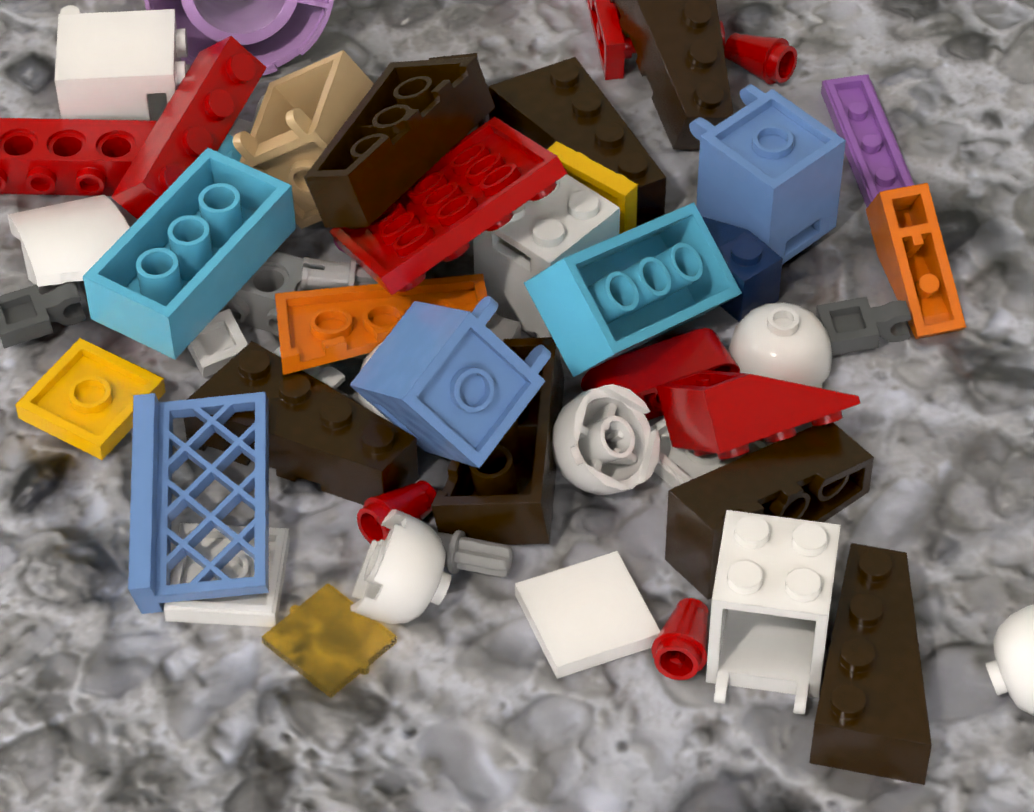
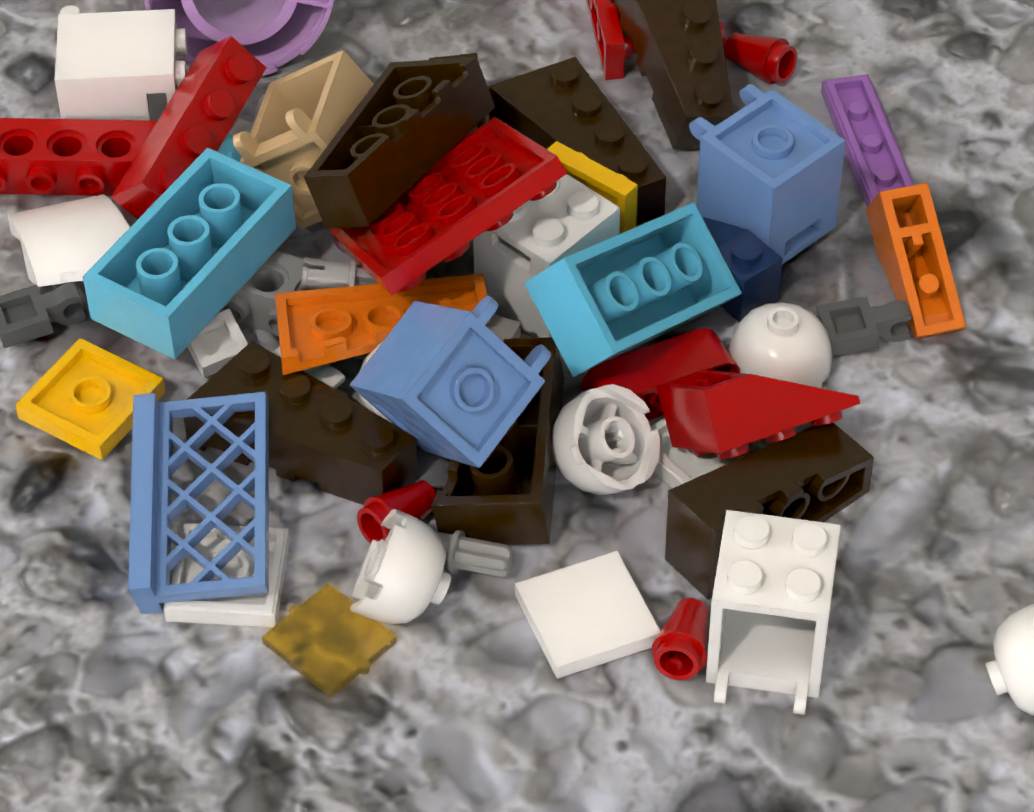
(873, 685): dark brown wedge -> none

